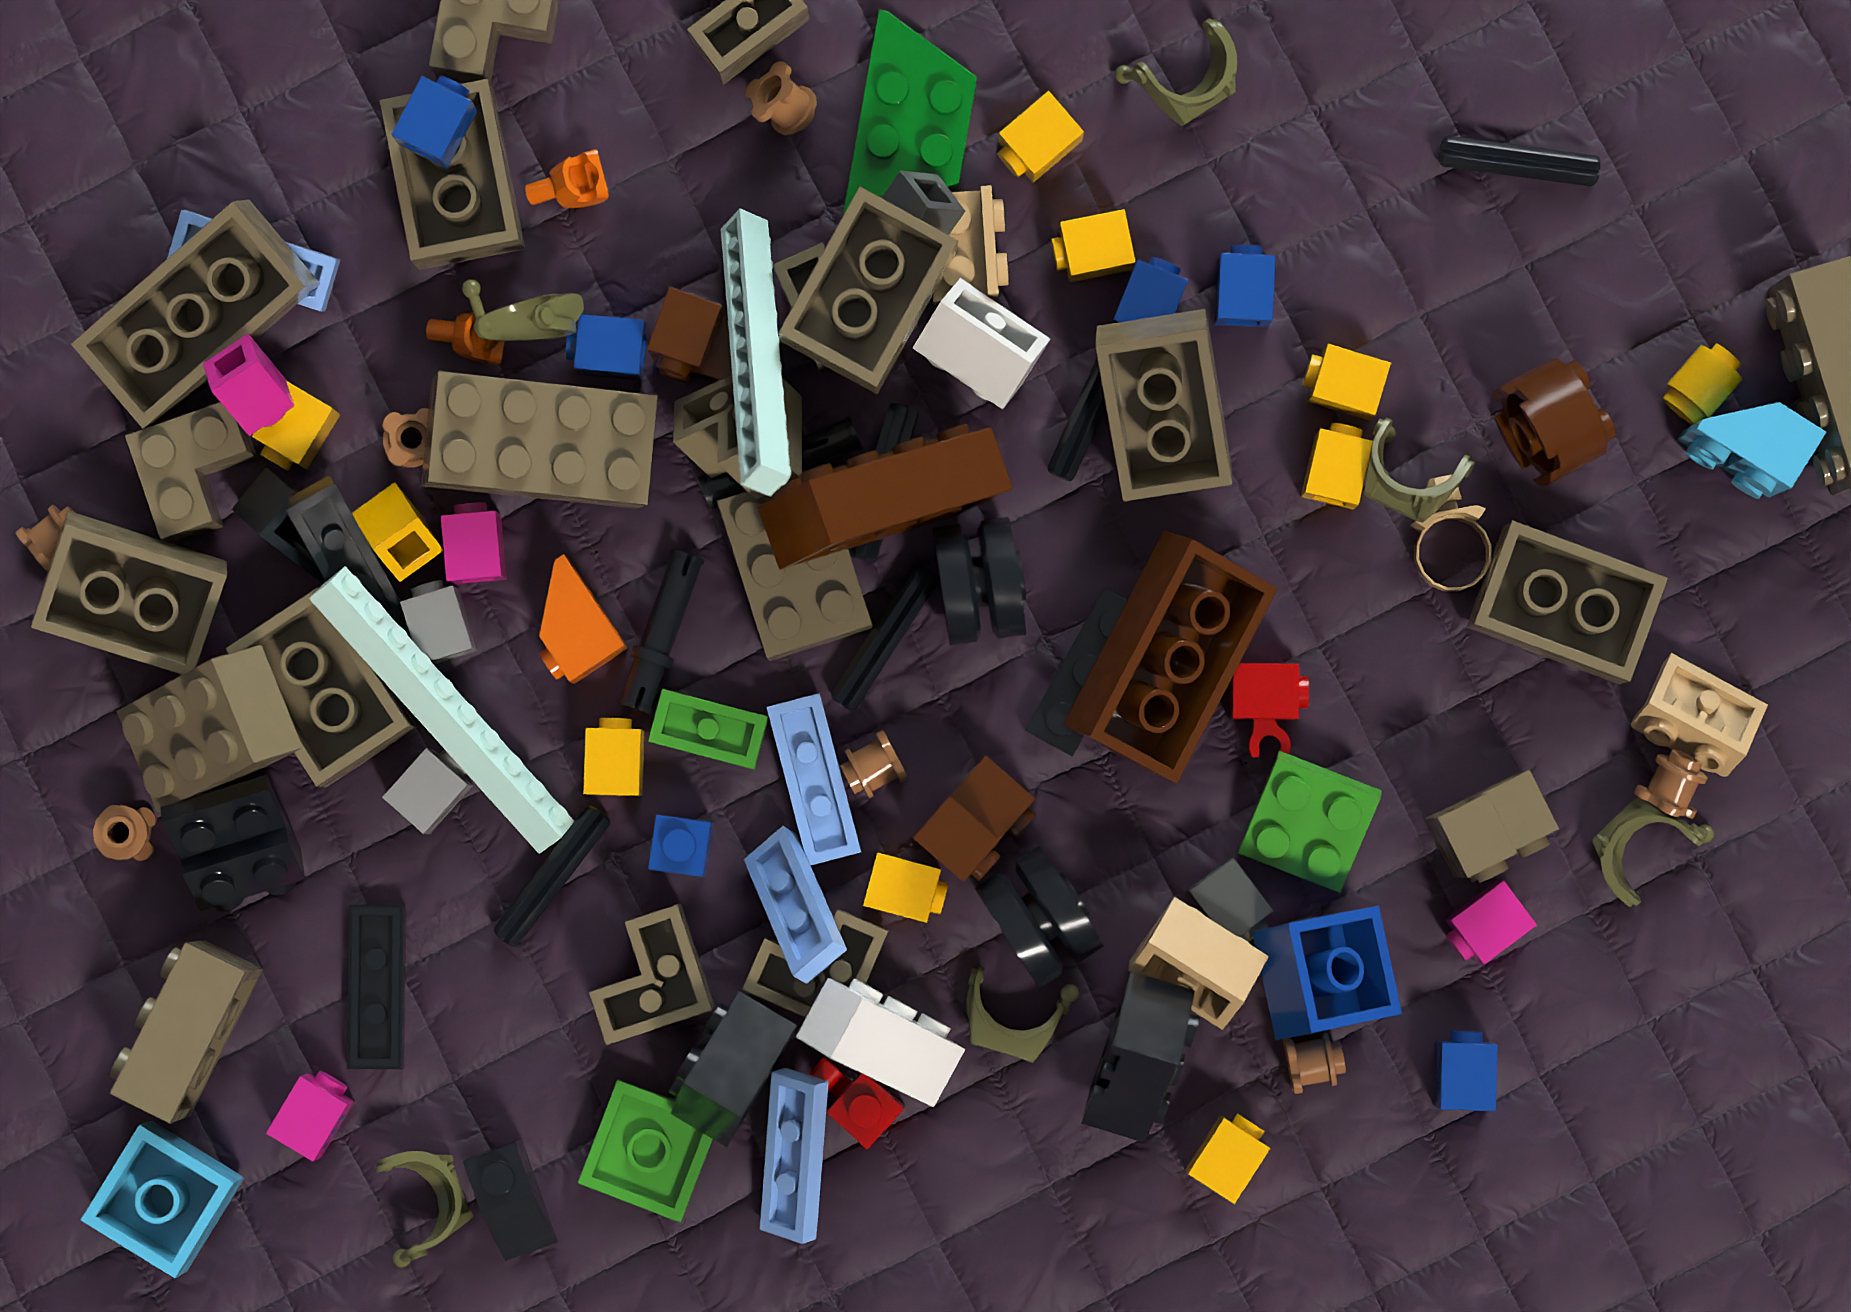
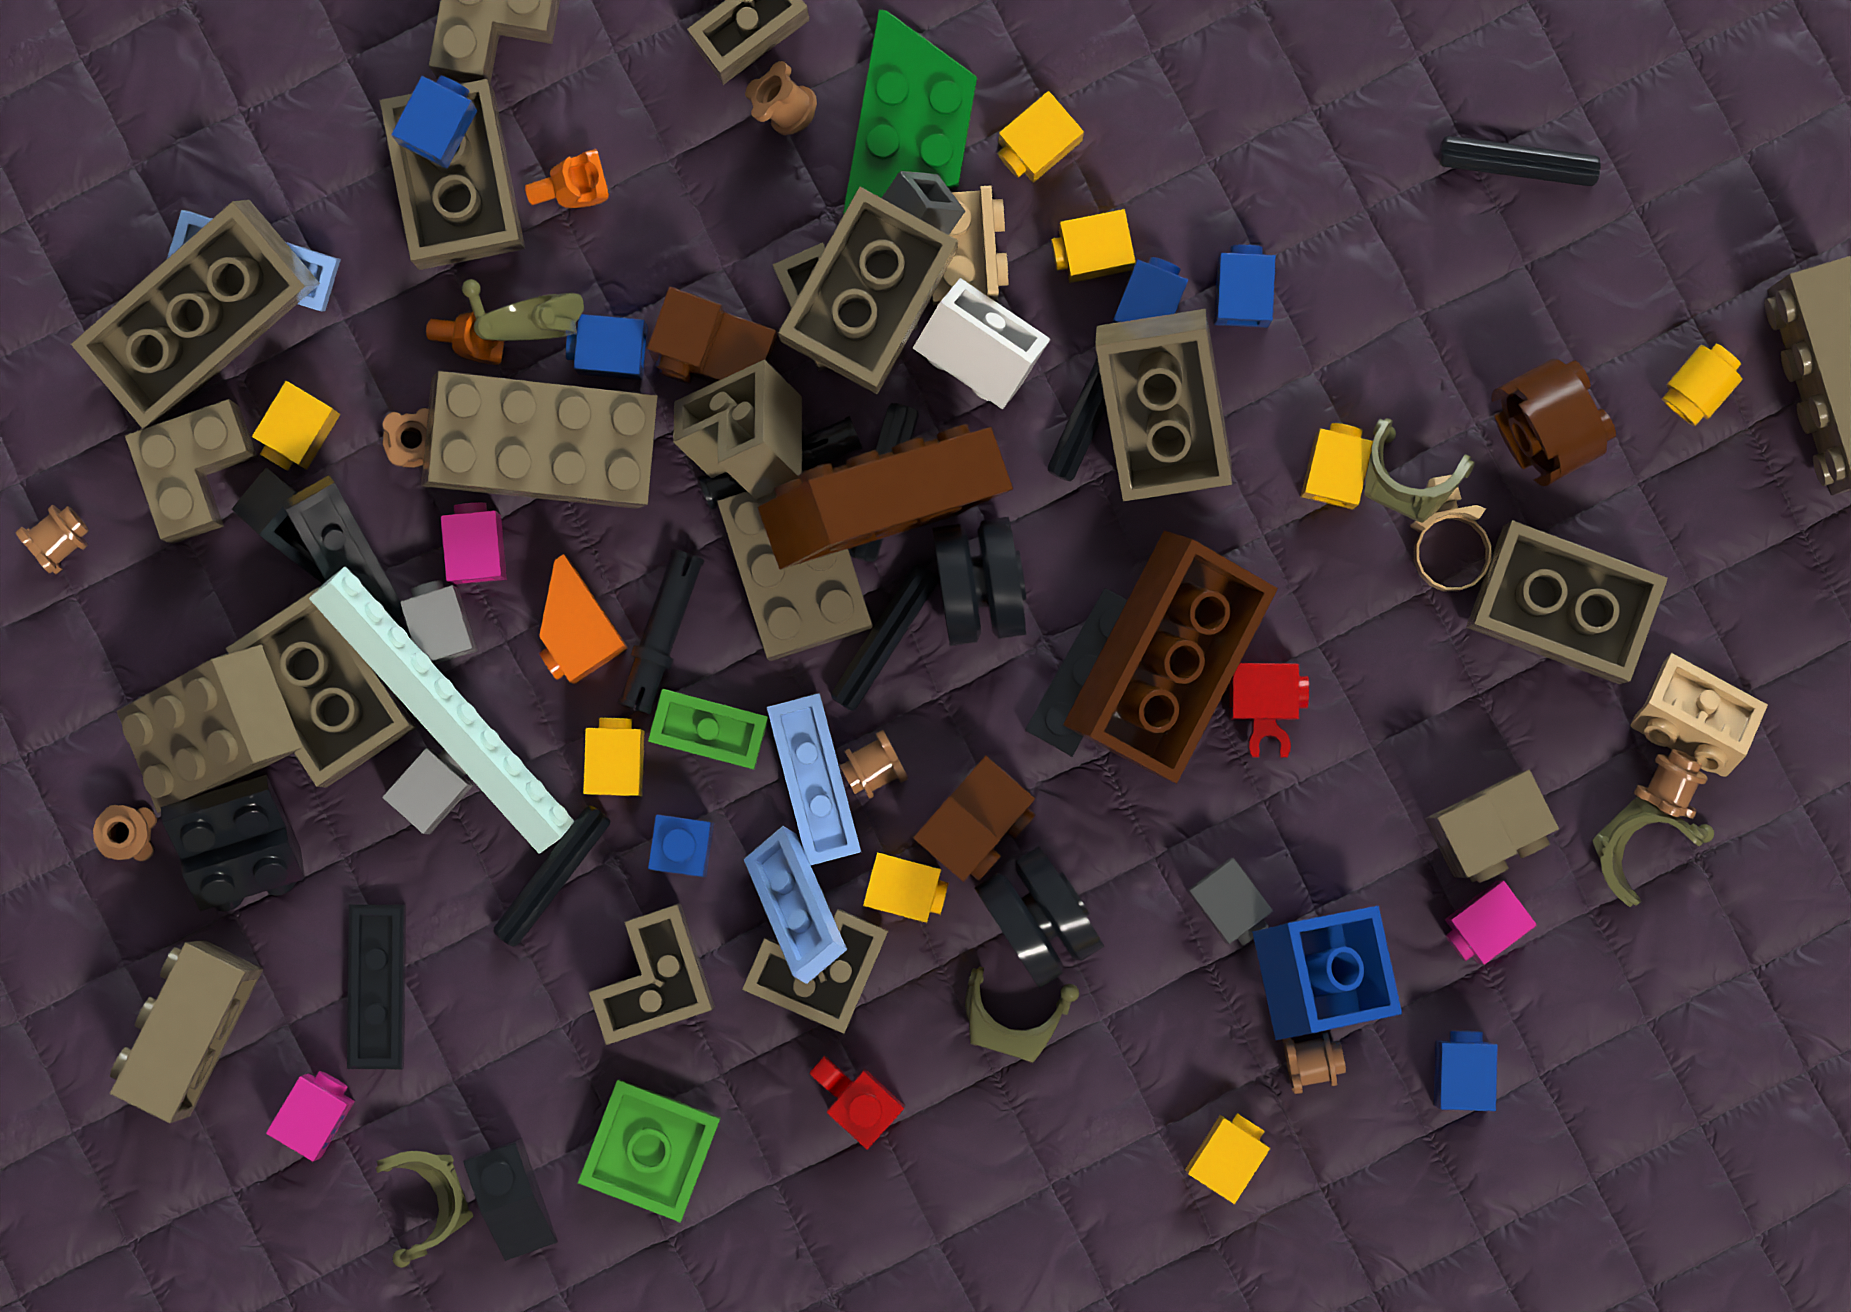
(129, 594): dark tan brick -> none
(162, 1199): medium azure brick -> none
(248, 385): dark pink brick -> none
(397, 532): yellow brick -> none
(736, 1062): black brick -> none
(755, 353): light aqua piece -> none
(794, 1155): light blue plate -> none
(882, 1039): white brick -> none
(1141, 1057): black wedge -> none
(1200, 956): tan slope -> none
(1216, 85): olive helmet -> none
(1309, 821): bright green plate -> none
(1346, 381): yellow brick -> none
(1757, 445): medium azure slope -> none

